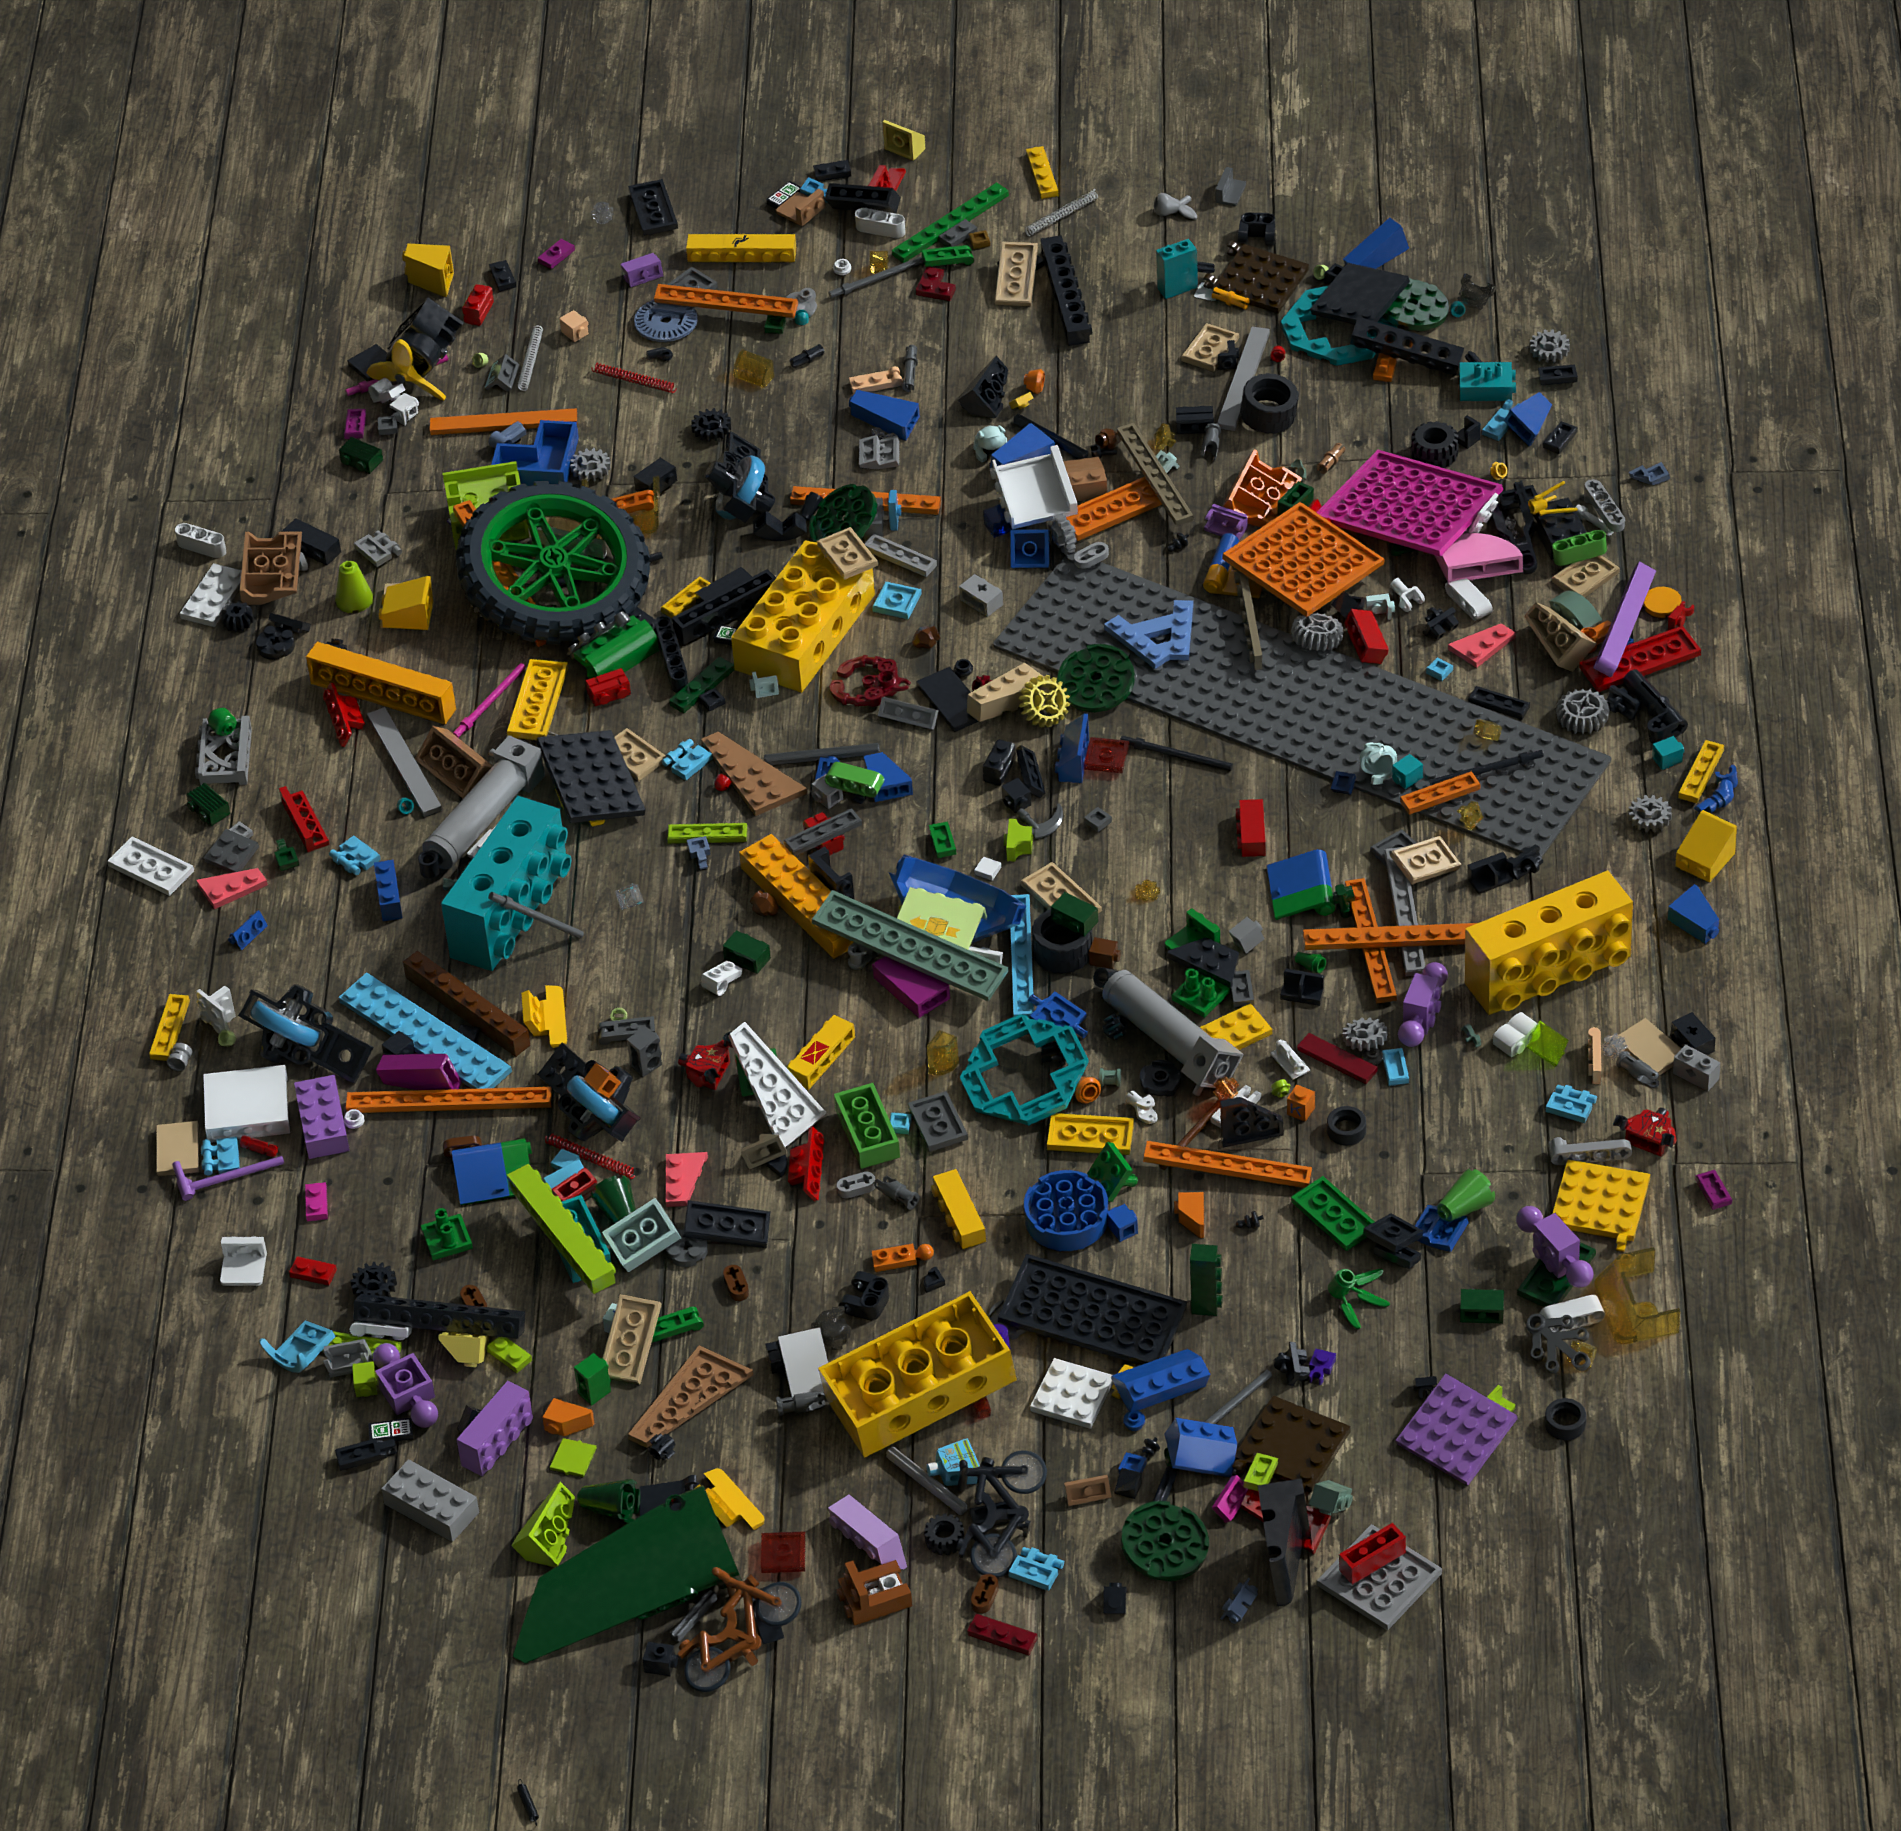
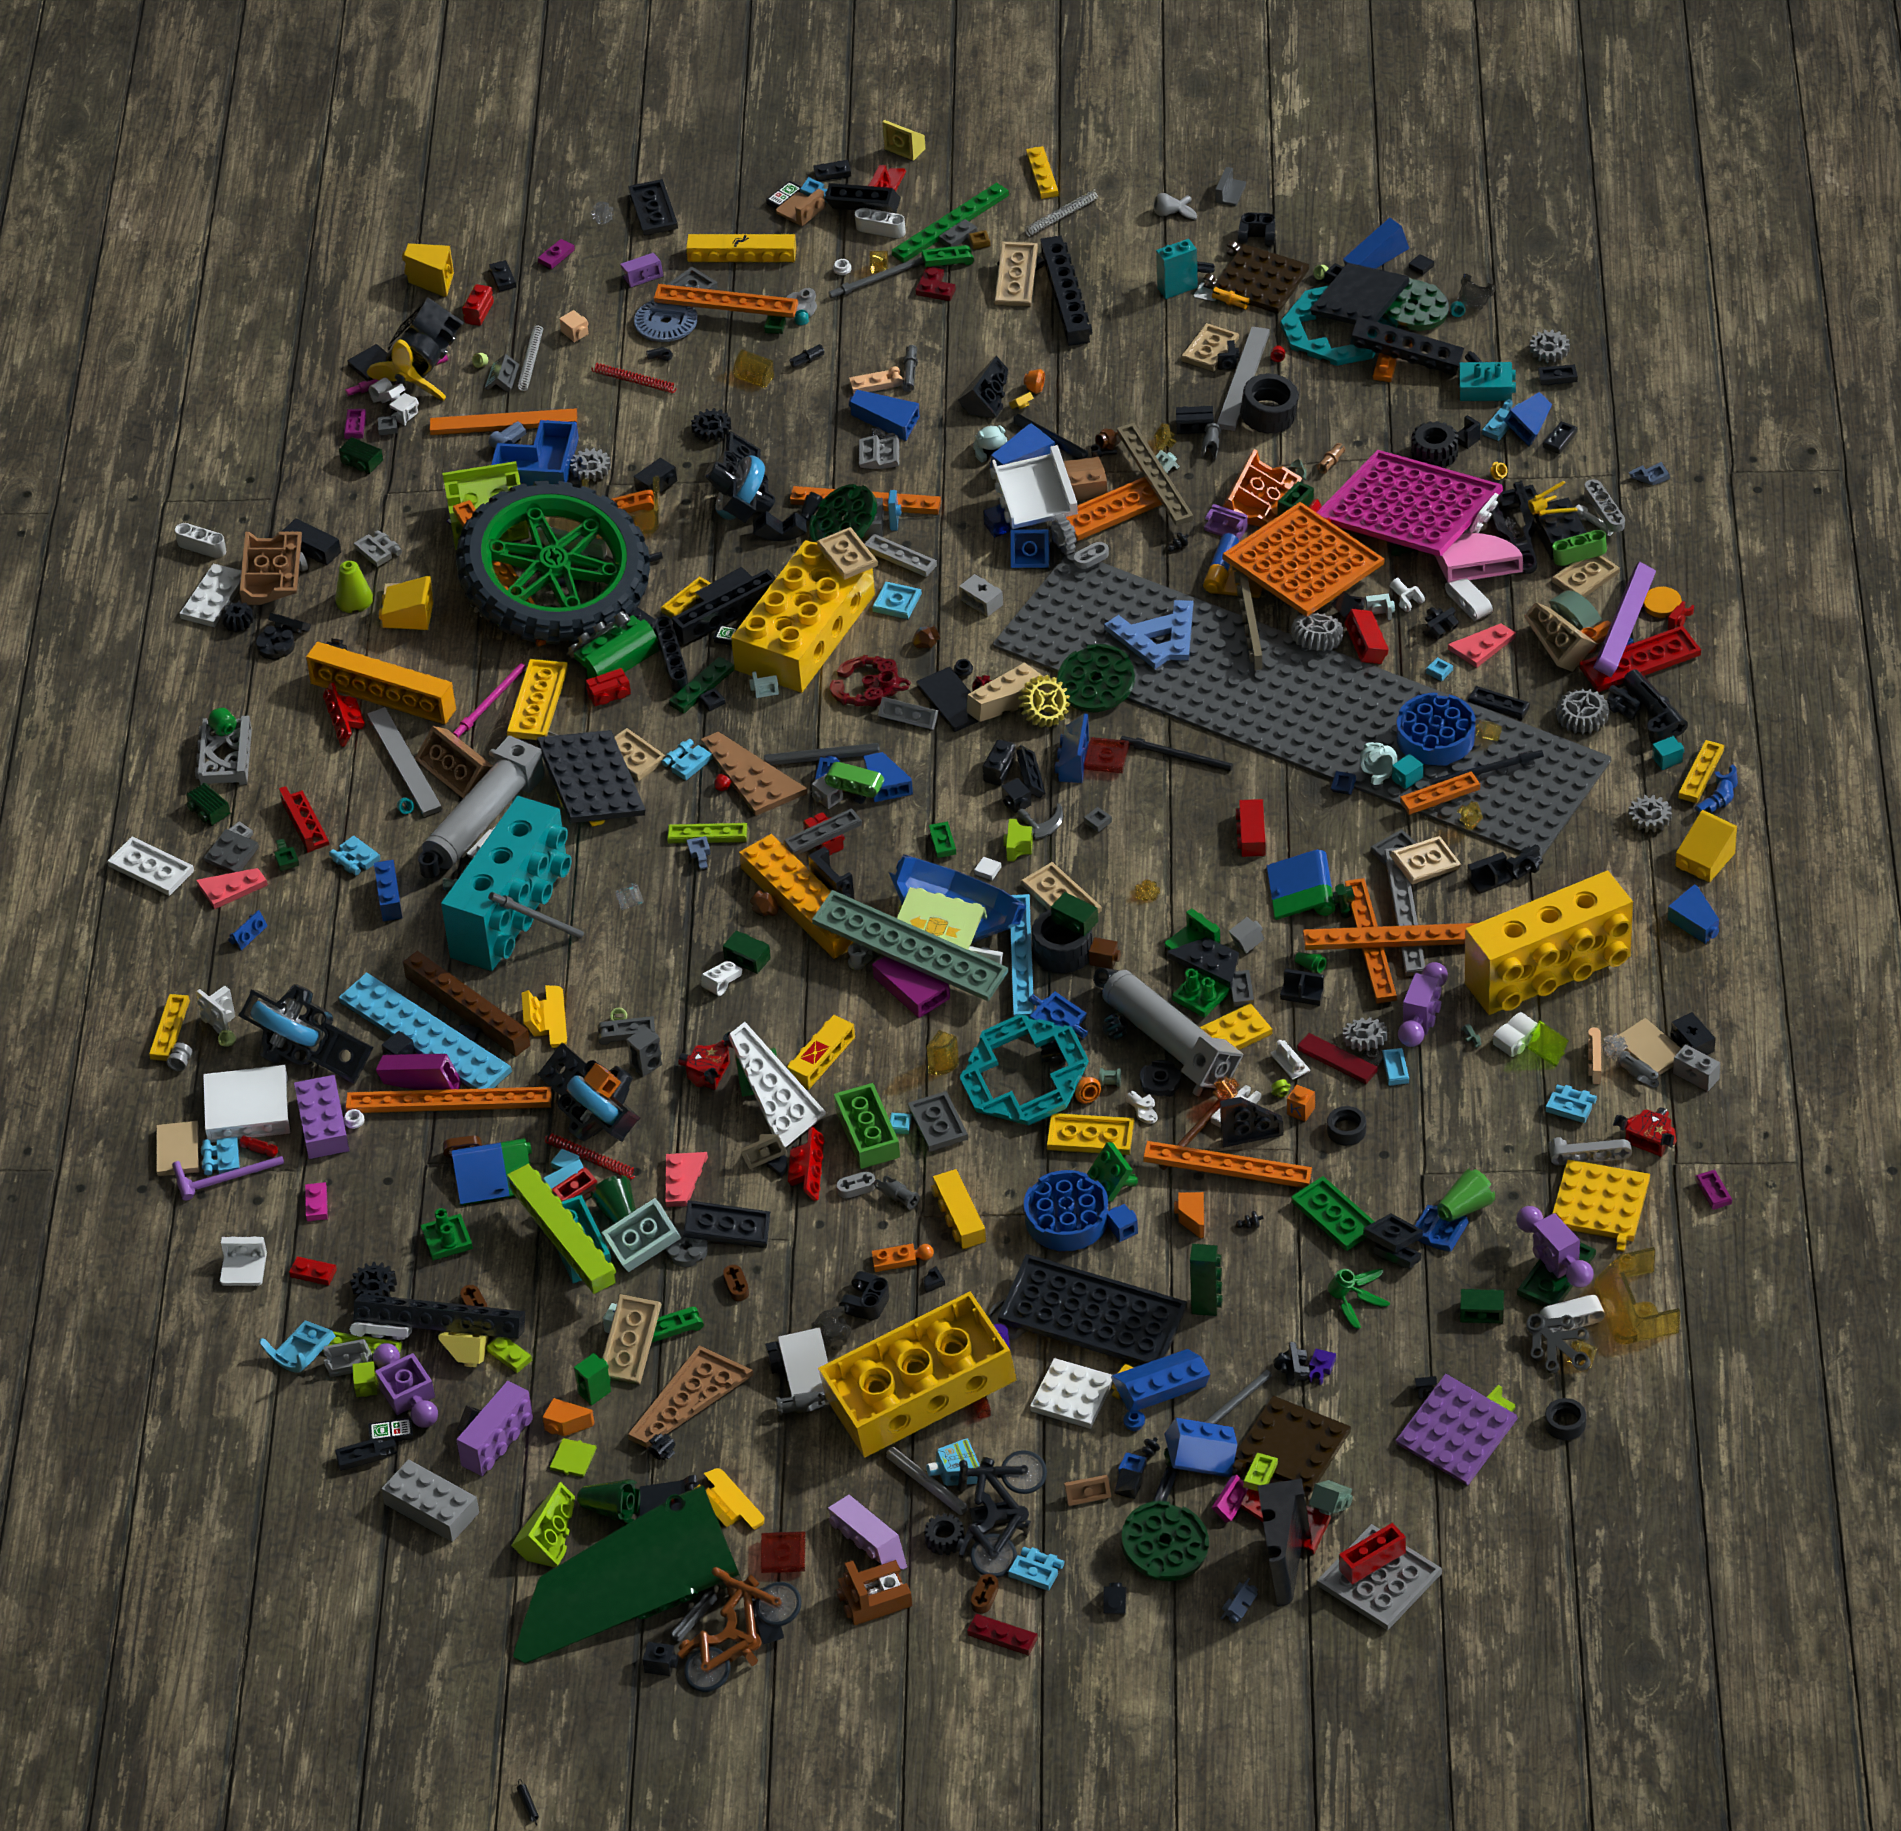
(1421, 264): none -> black tile
(1436, 728): none -> blue brick

